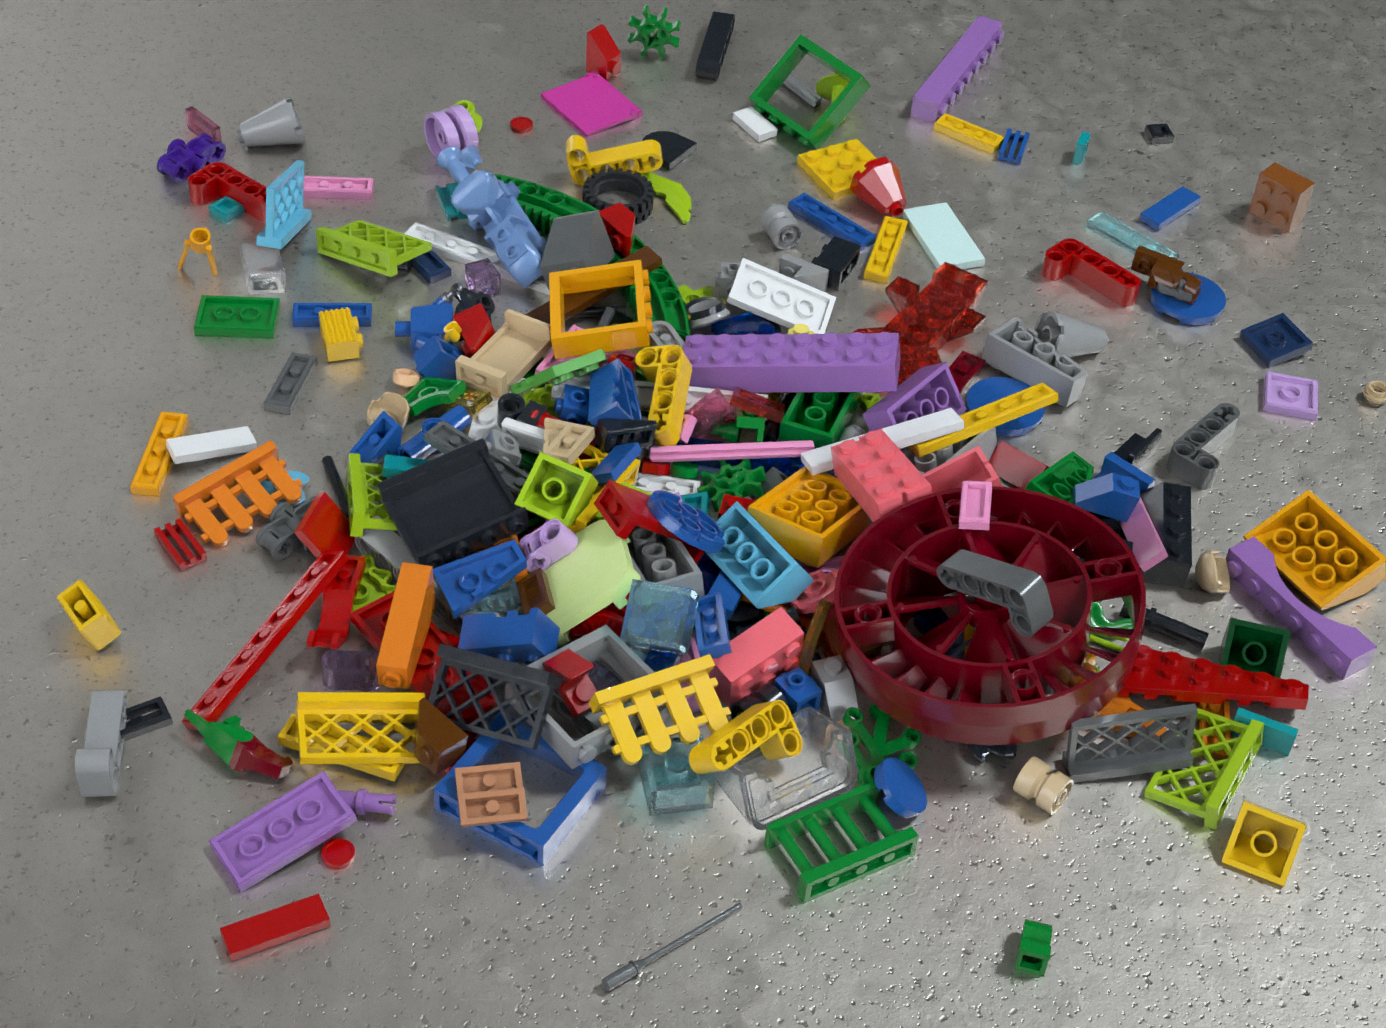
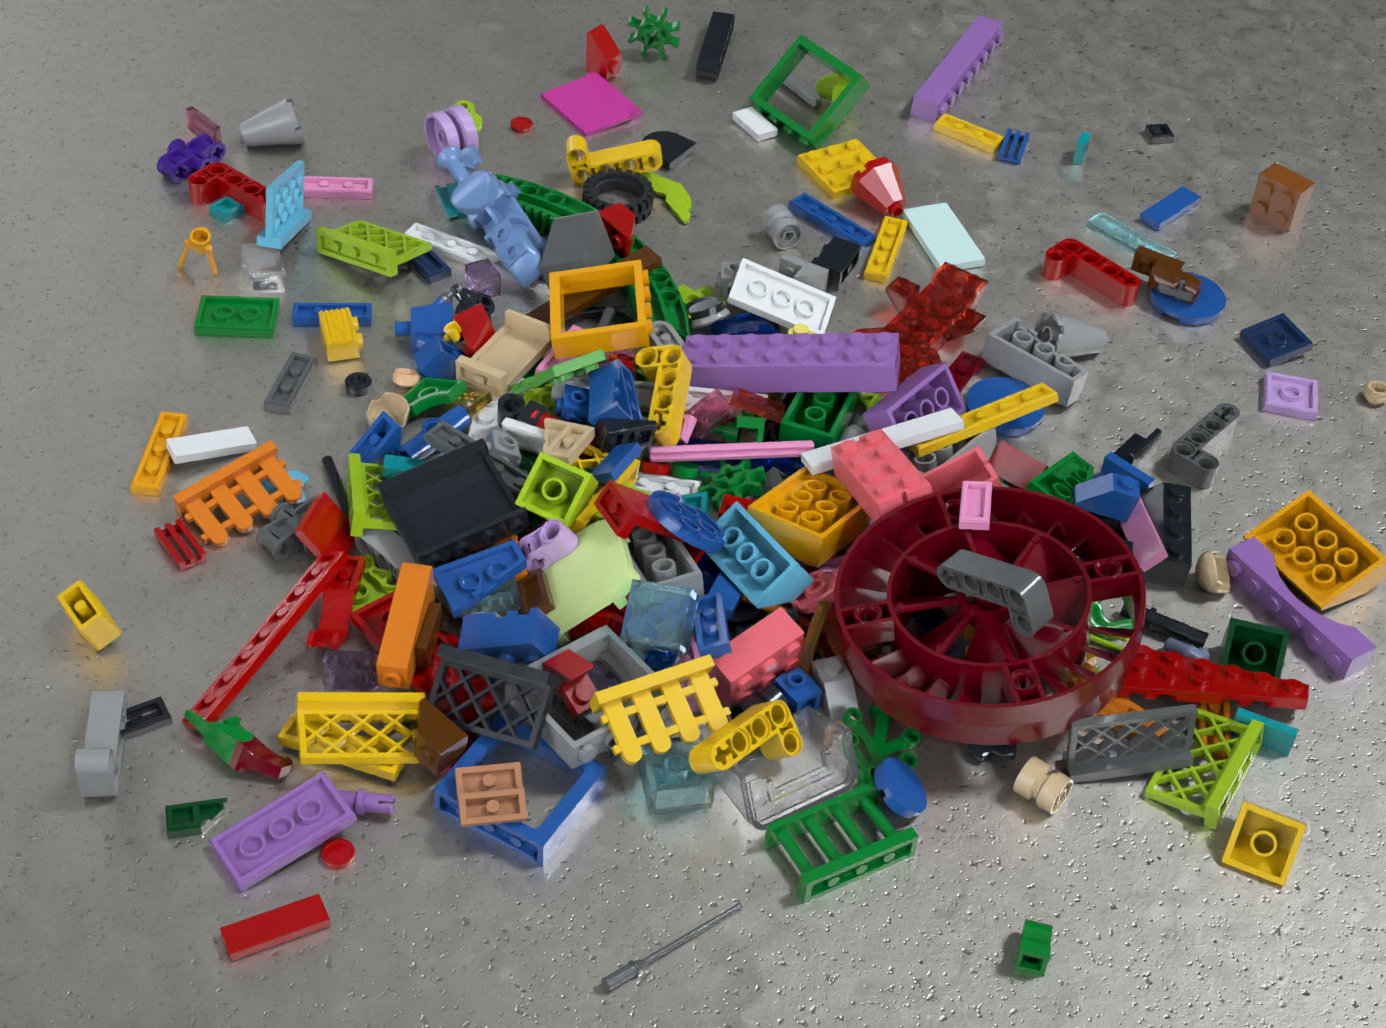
(193, 817): none -> dark green tile
(358, 384): none -> black tile
(428, 635): none -> reddish brown tile
(1185, 649): none -> sand blue arm

